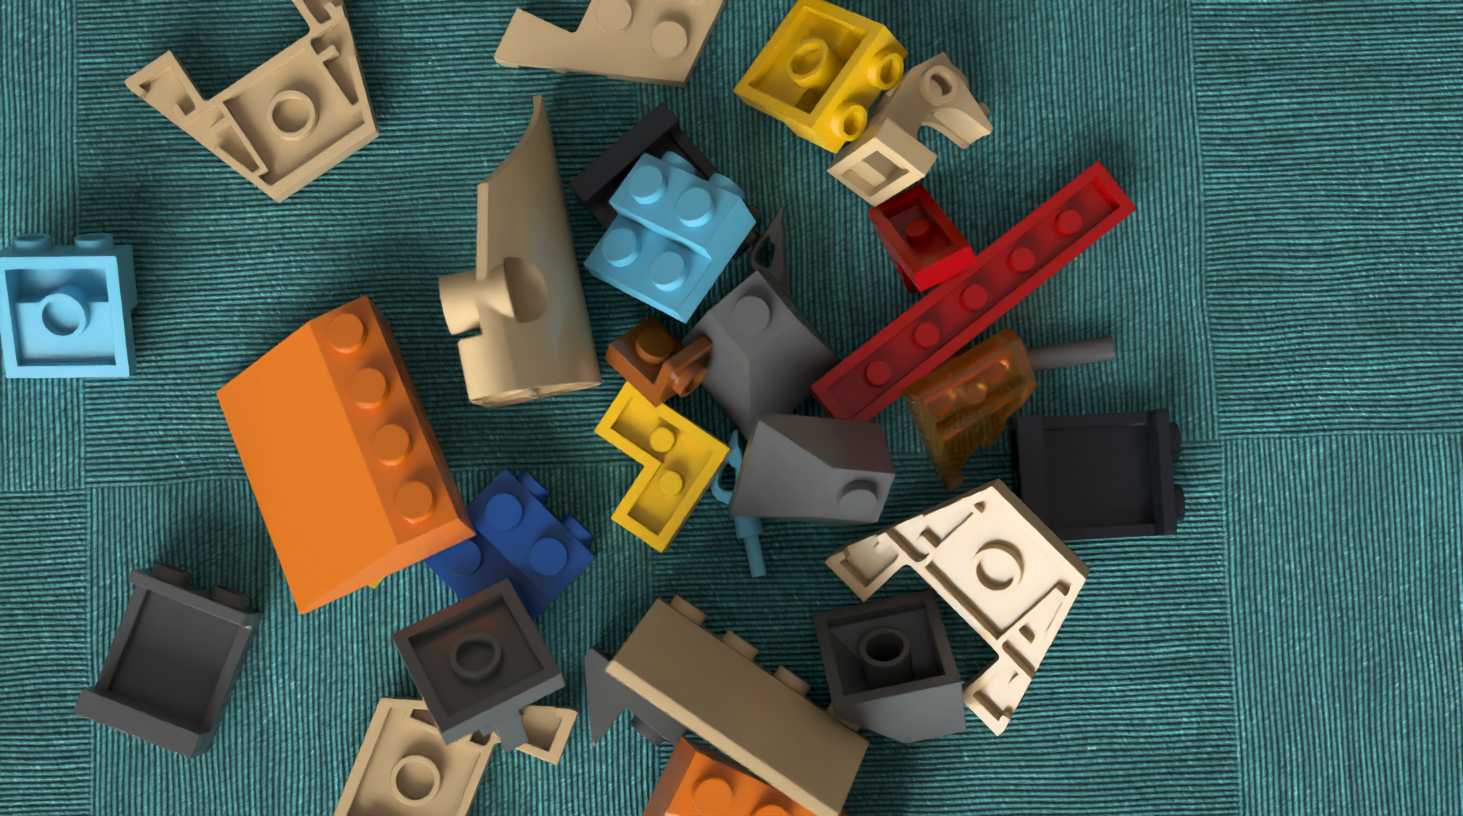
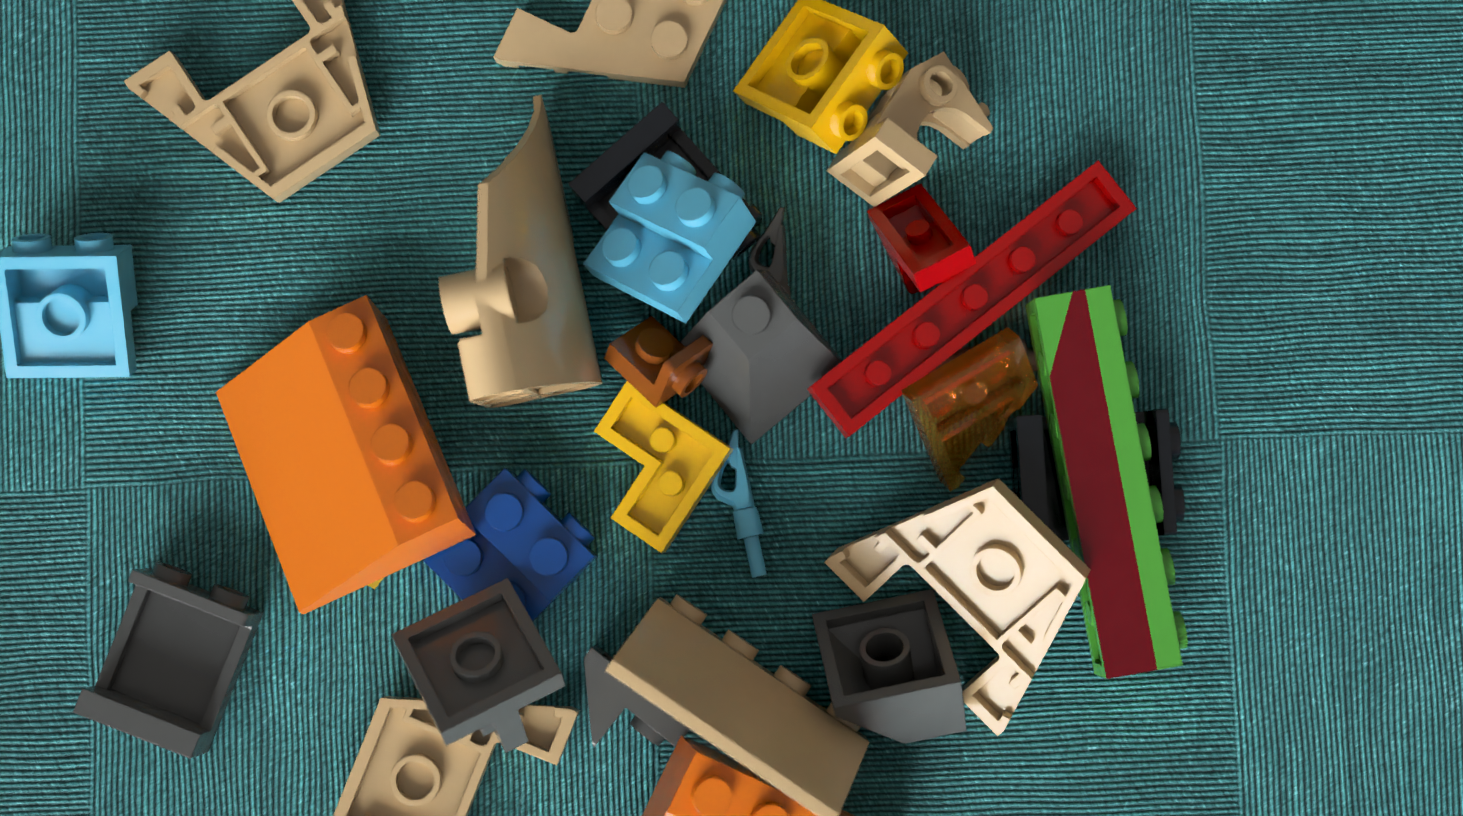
(813, 471): dark grey slope -> none
(1105, 481): none -> brick

